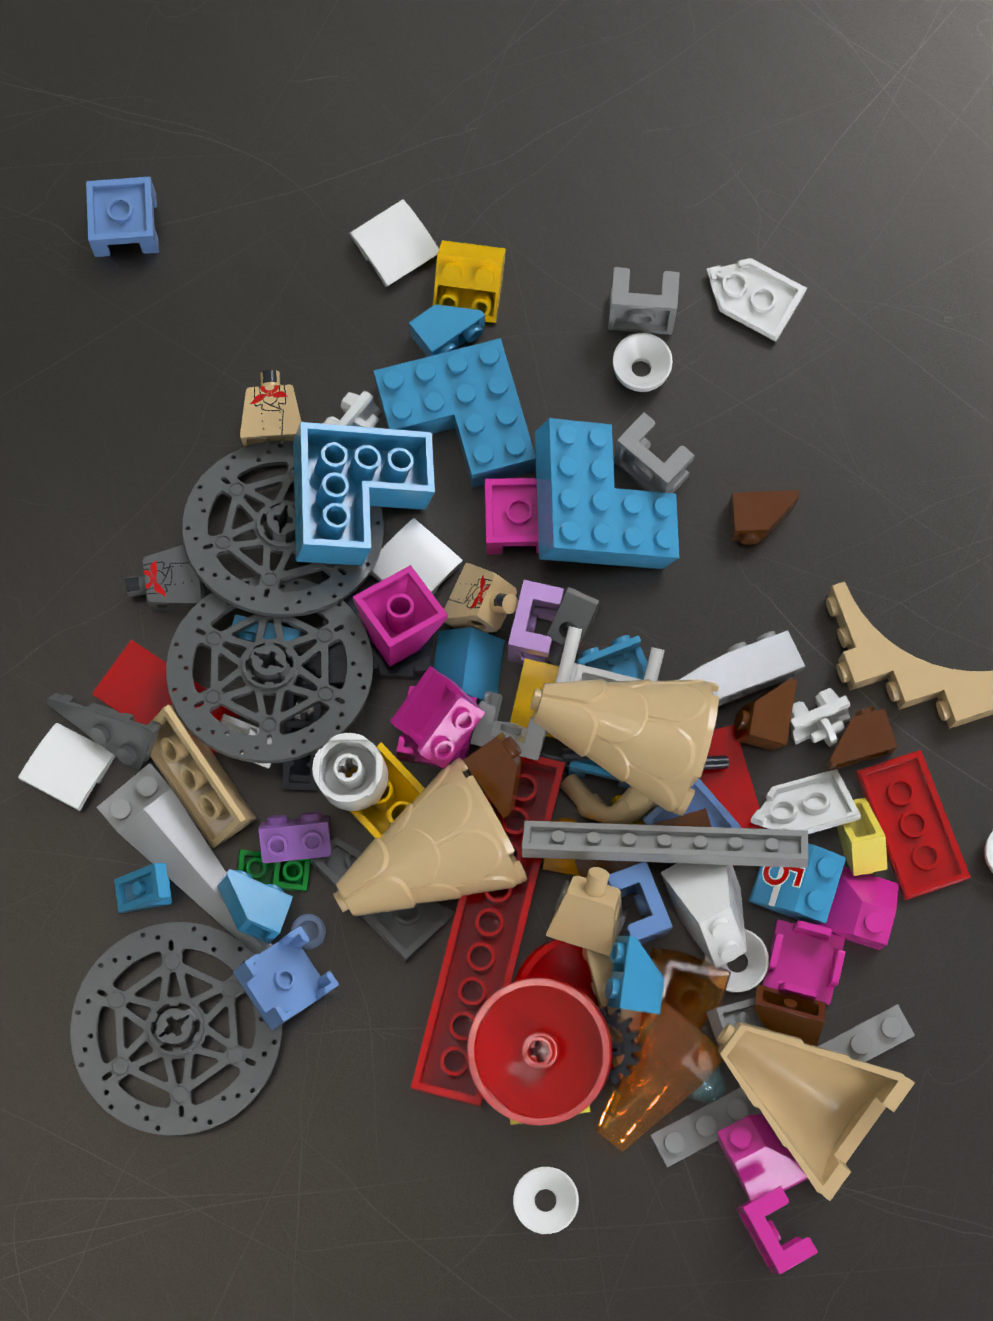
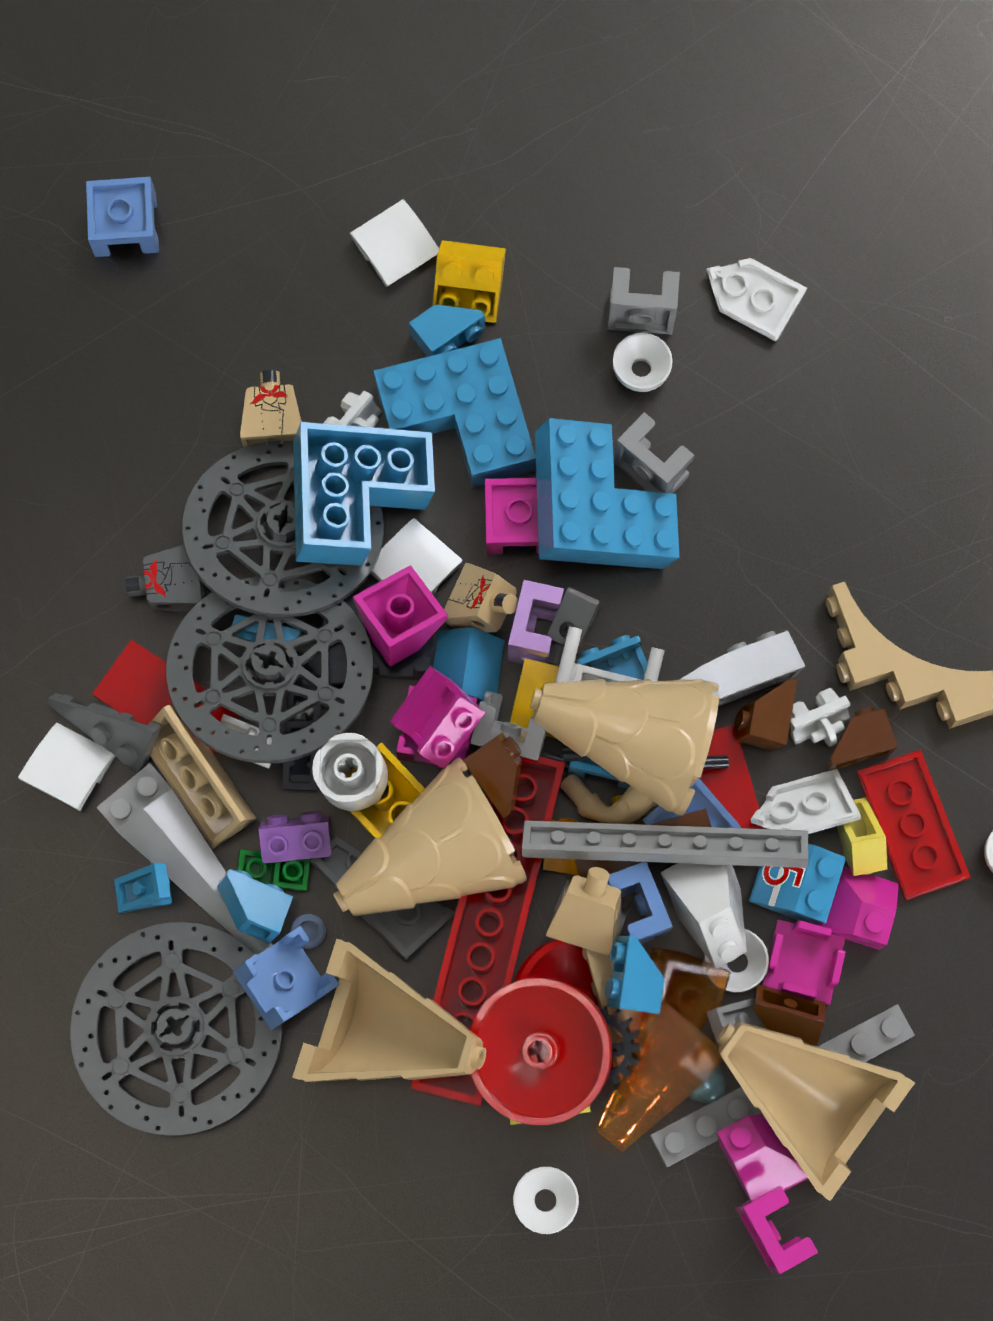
(384, 1029): none -> tan cone
(758, 513): reddish brown slope -> none

